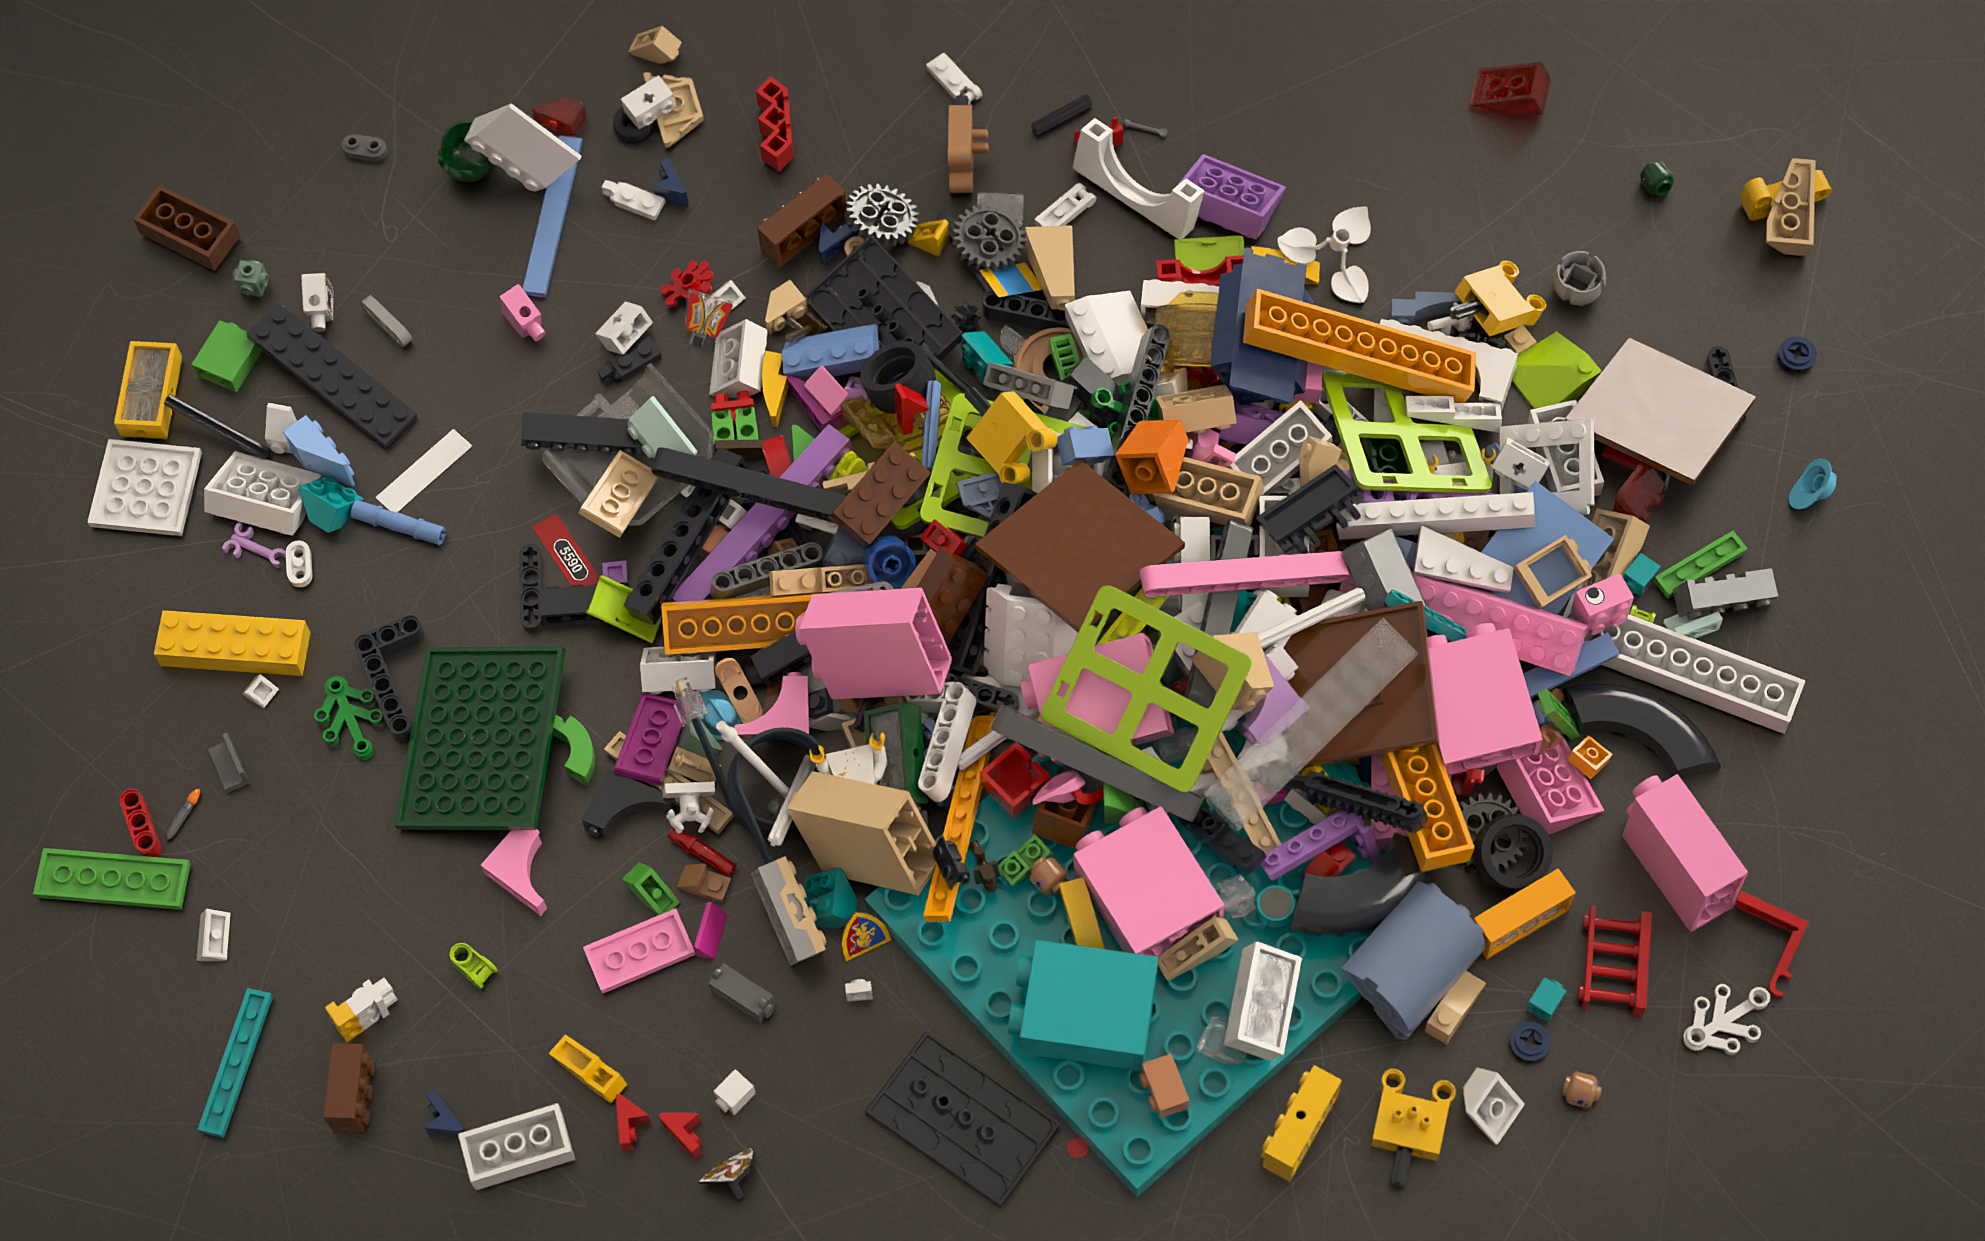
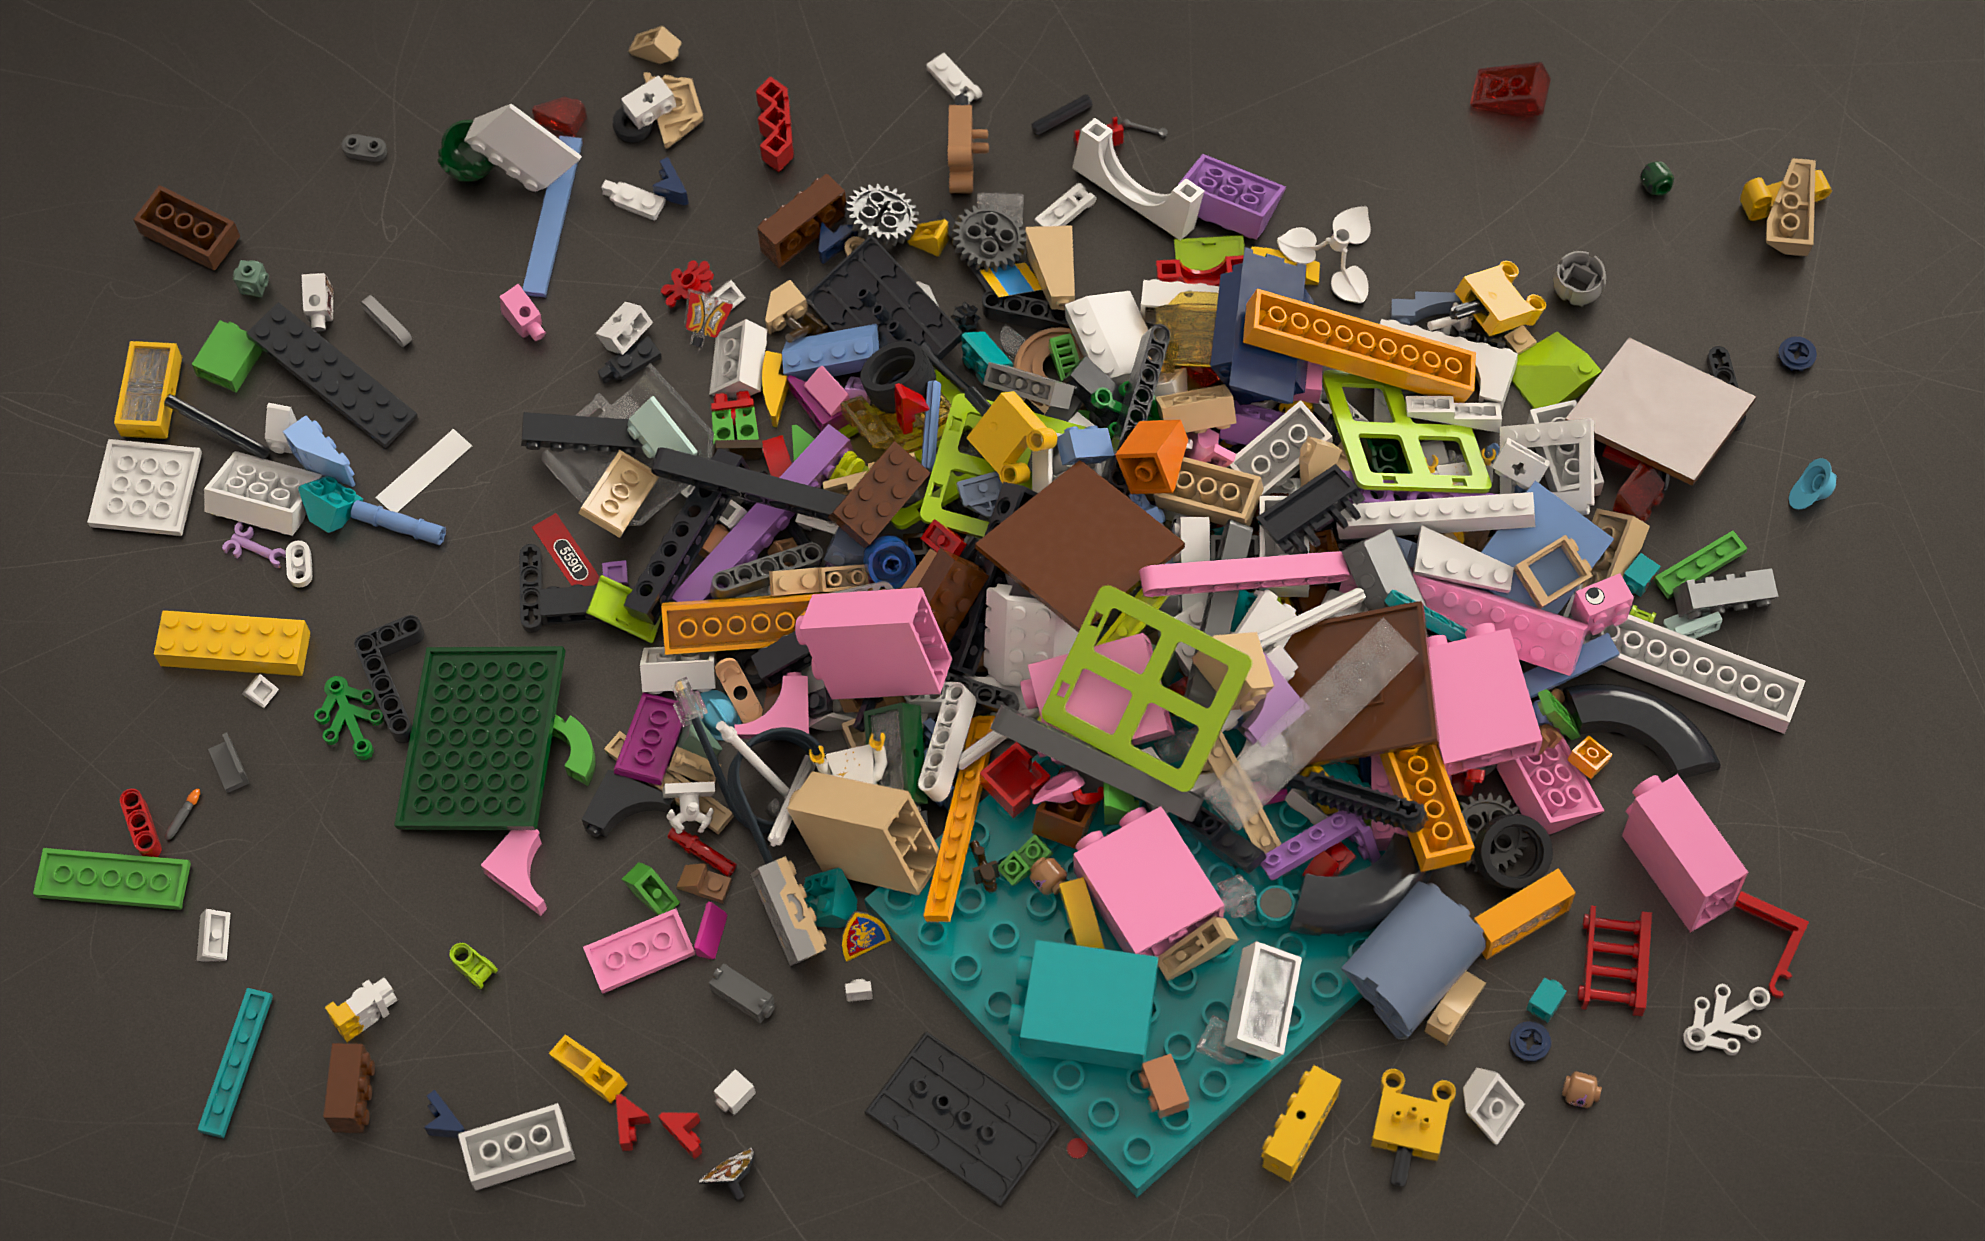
(946, 856): black hinge -> none

